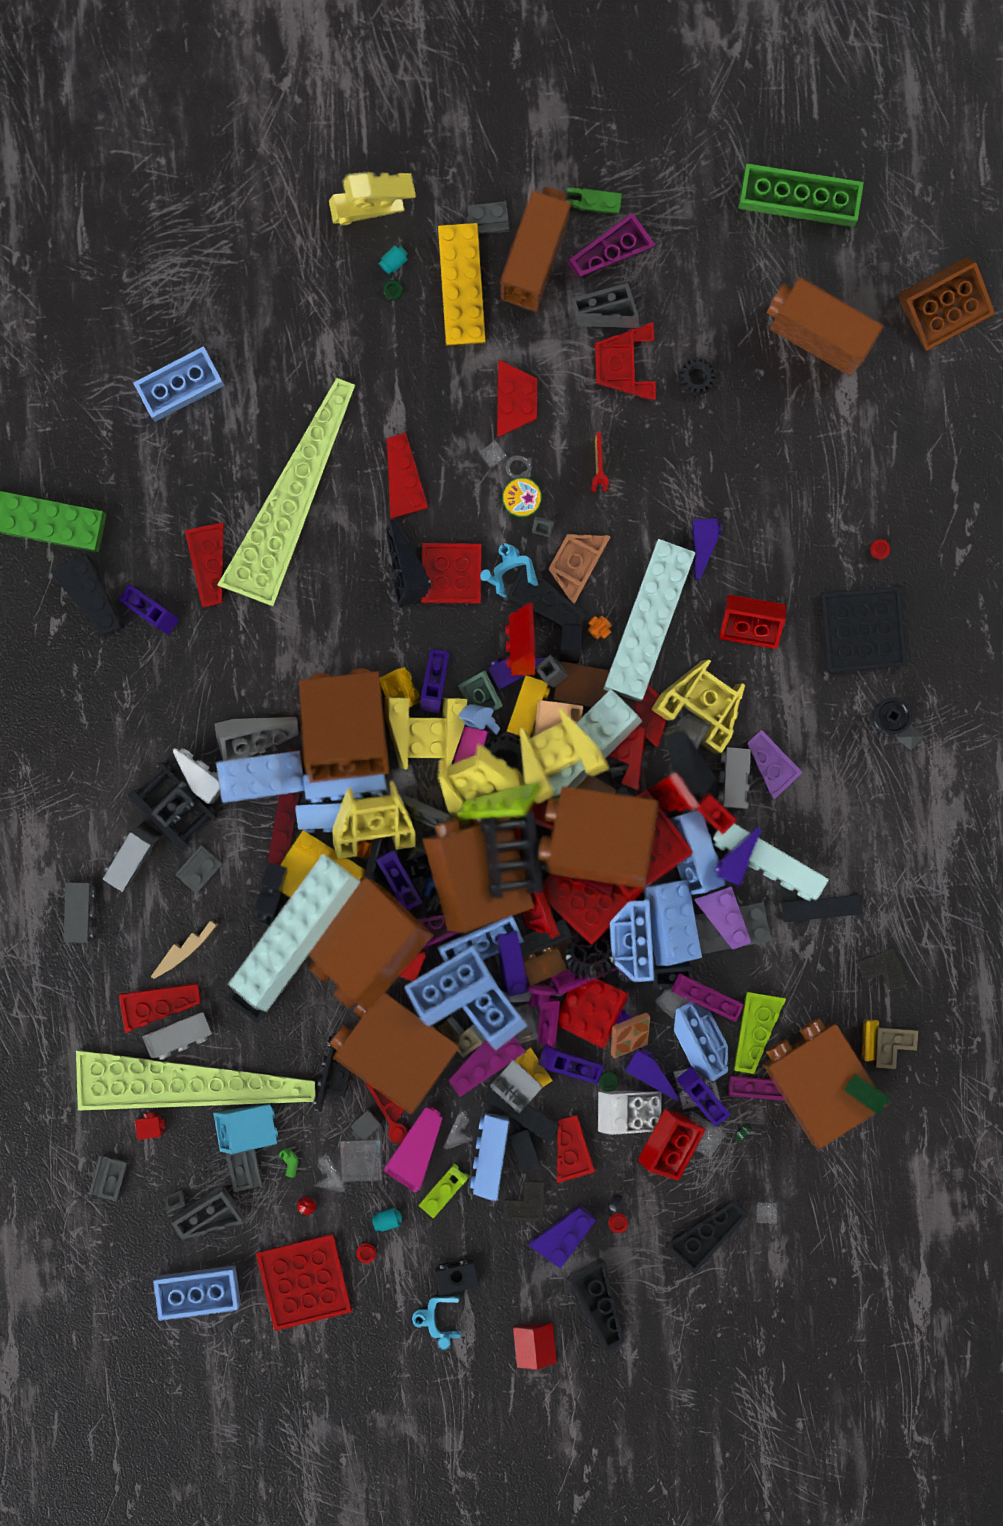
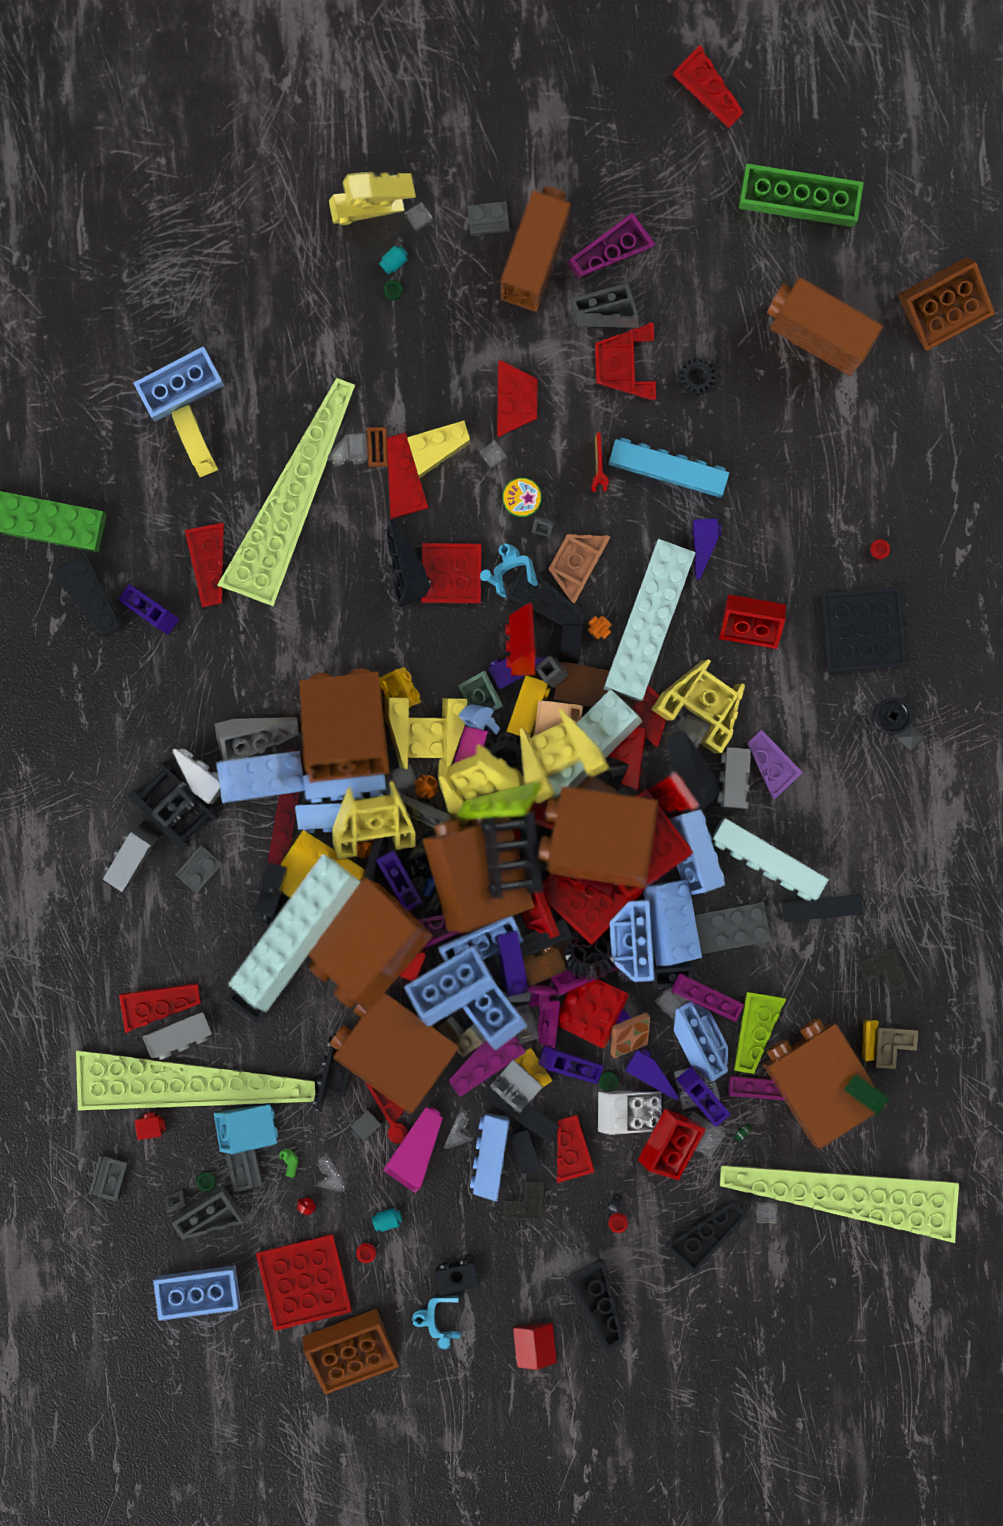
(79, 912): dark grey brick -> none
(178, 954): tan slope -> none
(193, 441): none -> light yellow arch
(206, 1181): none -> dark green tile
(349, 1351): none -> dark orange slope
(350, 448): none -> clear slope
(361, 1160): clear slope -> none
(369, 443): none -> dark orange tile
(418, 216): none -> clear plate
(426, 786): none -> orange gear
(434, 681): dark purple slope -> none
(437, 445): none -> light yellow wedge
(443, 1191): lime plate -> none
(461, 284): yellow plate -> none
(527, 473): clear piece -> none
(563, 1236): dark purple wedge -> none
(596, 200): bright green hinge -> none
(668, 468): none -> medium azure brick
(708, 87): none -> red wing
(715, 813): red slope -> none
(725, 915): medium lavender wing -> none
(736, 860): dark purple slope -> none
(900, 1203): none -> yellowish green wing

